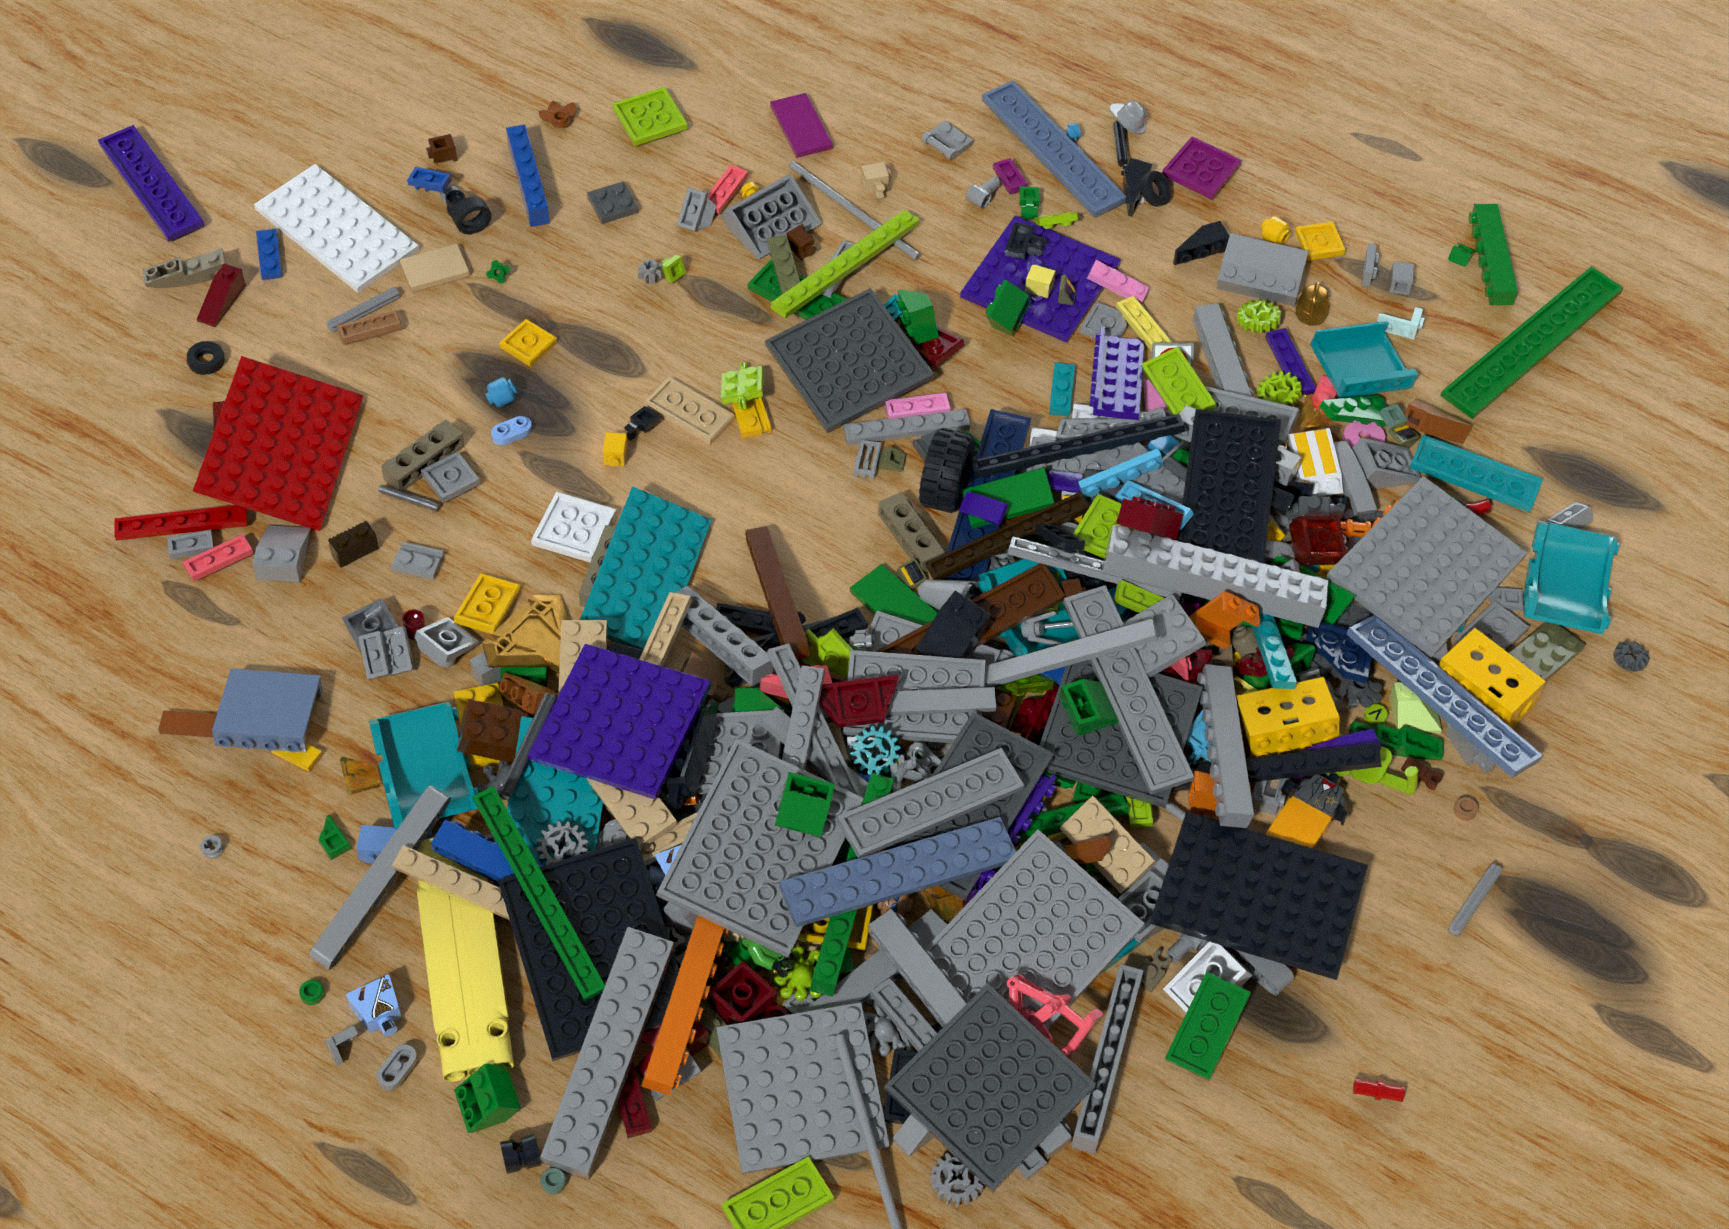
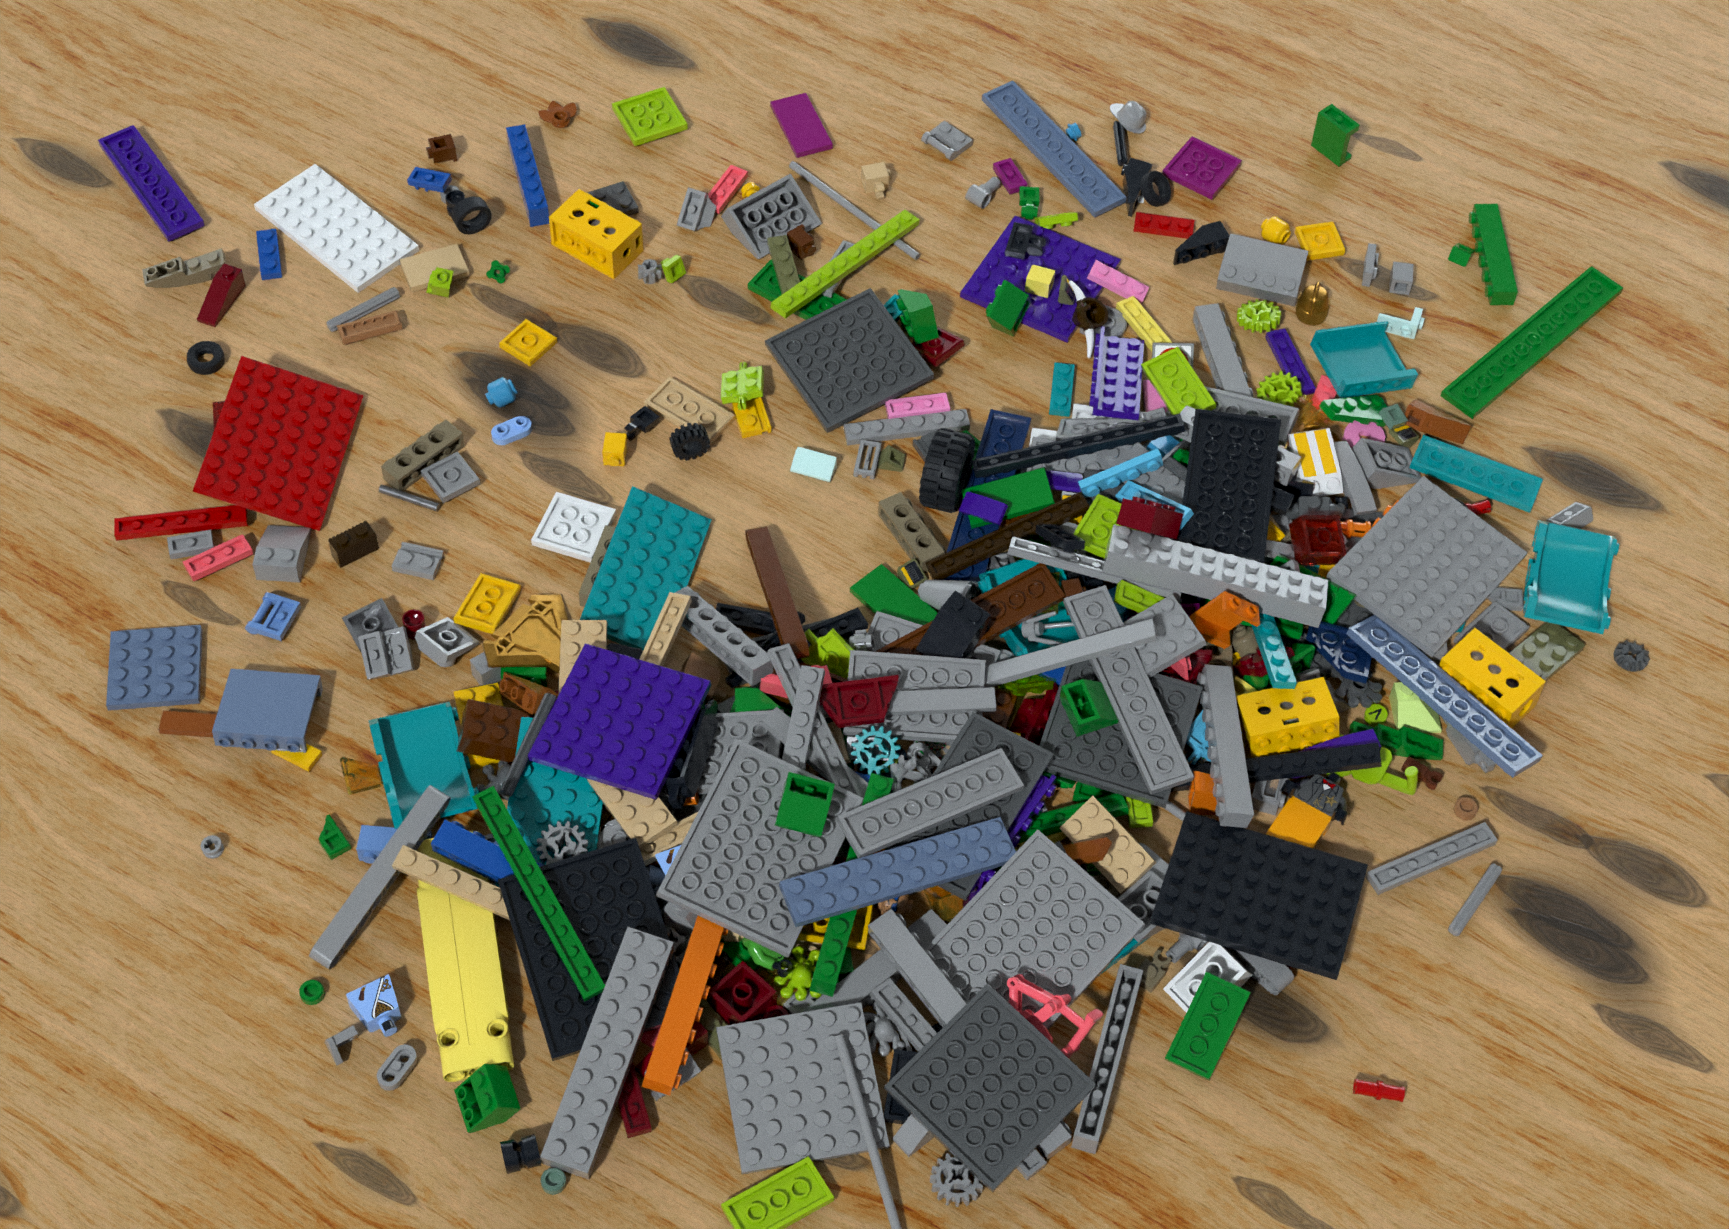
(154, 667): none -> sand blue plate
(279, 618): none -> medium blue plate
(440, 282): none -> lime window
(596, 233): none -> yellow piece
(689, 441): none -> black tyre
(814, 464): none -> light aqua slope
(1088, 315): none -> dark brown helmet
(1163, 225): none -> red plate
(1333, 134): none -> green panel
(1431, 858): none -> light grey plate

